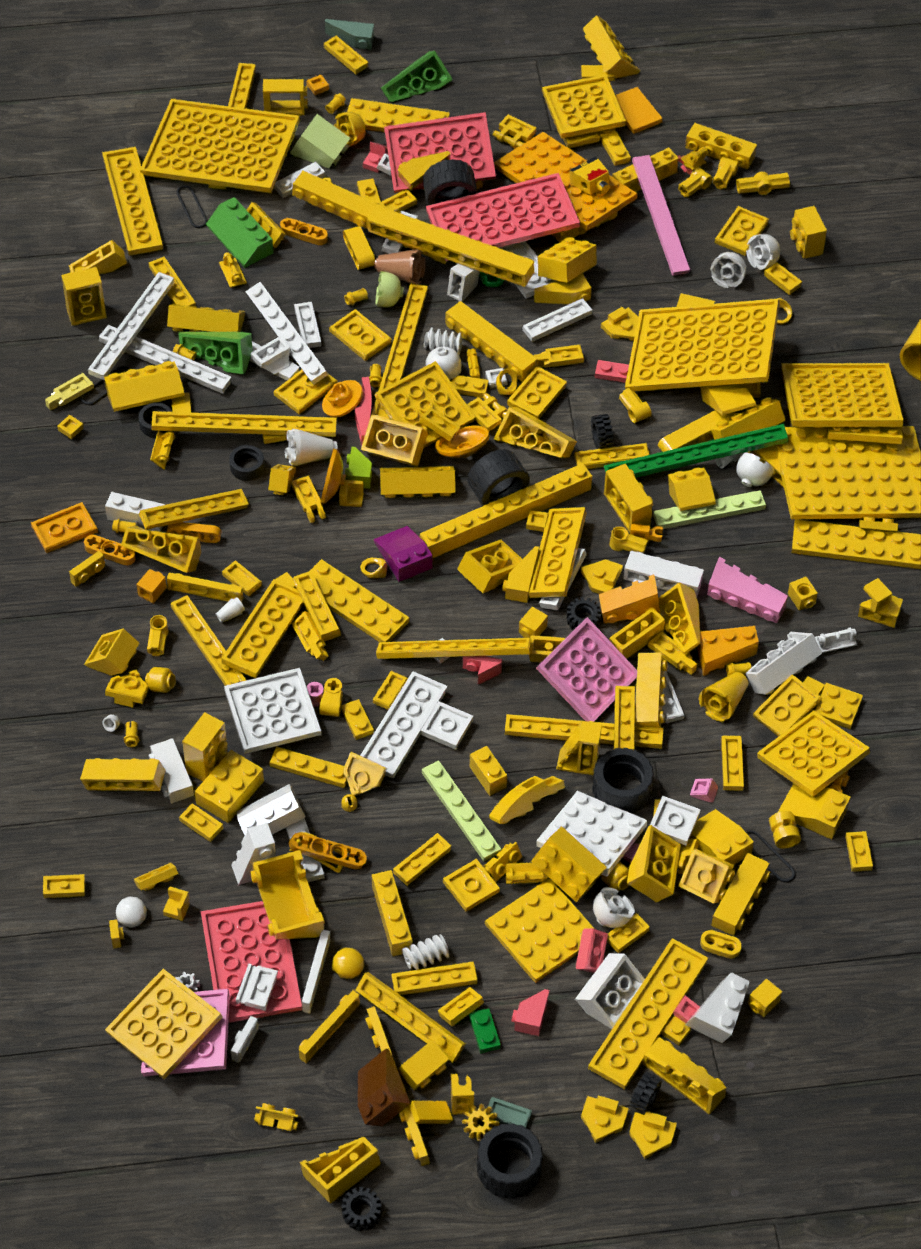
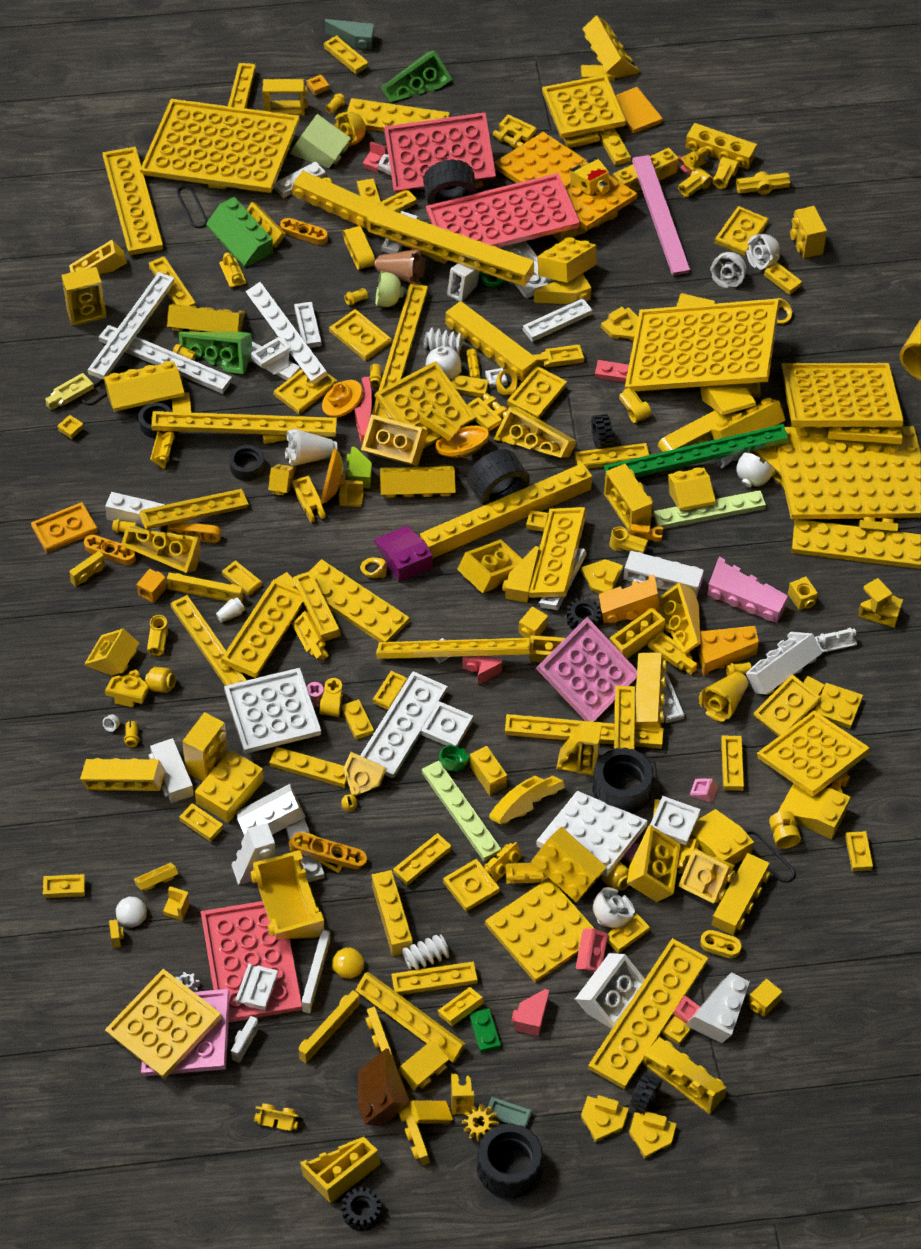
(413, 171): yellow slope -> none
(453, 758): none -> green hair

